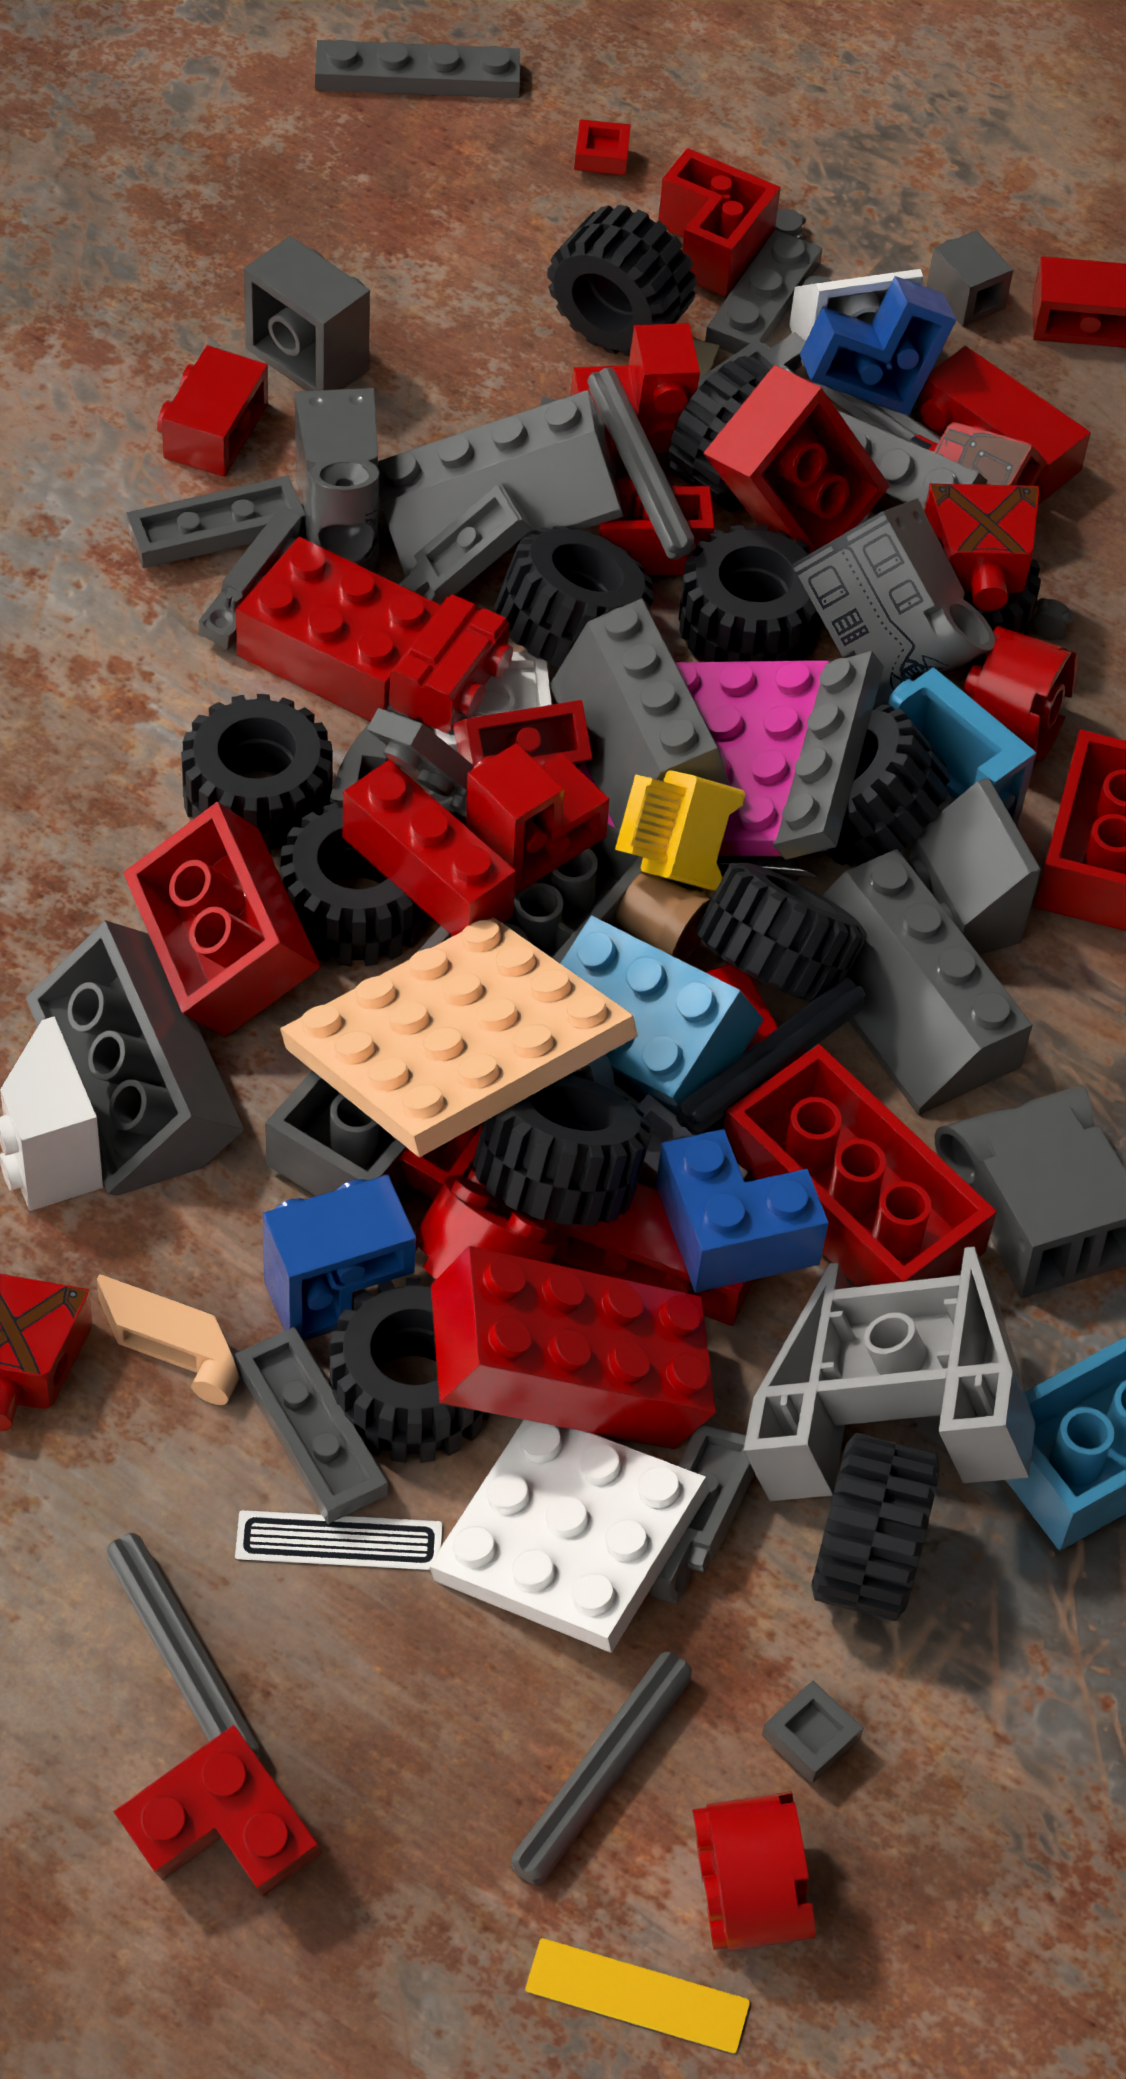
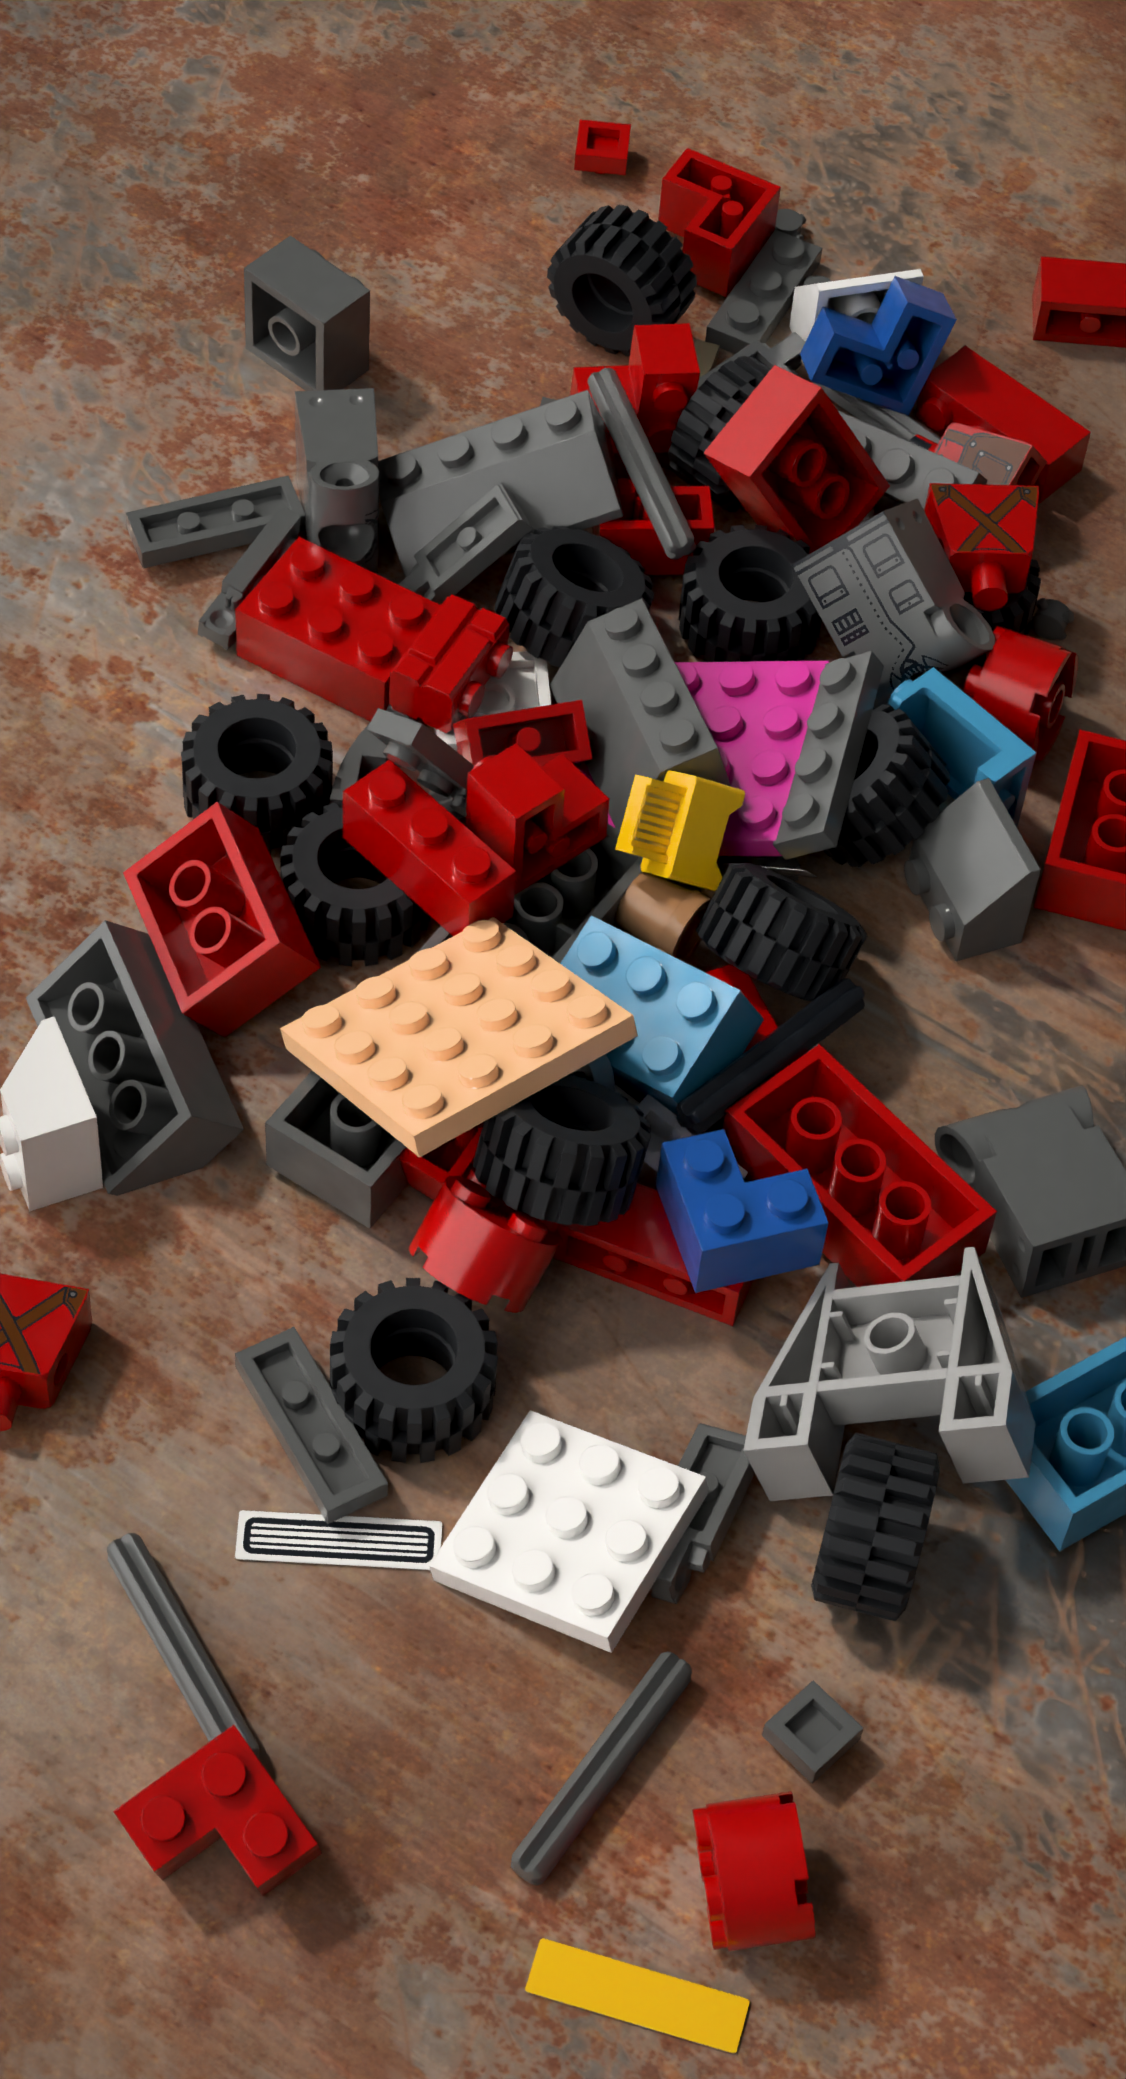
(171, 1334): light nougat piece -> none
(214, 410): red brick -> none
(332, 1247): blue brick -> none
(417, 69): dark grey plate -> none
(571, 1348): red brick -> none
(930, 999): dark grey slope -> none
(970, 277): dark grey brick -> none

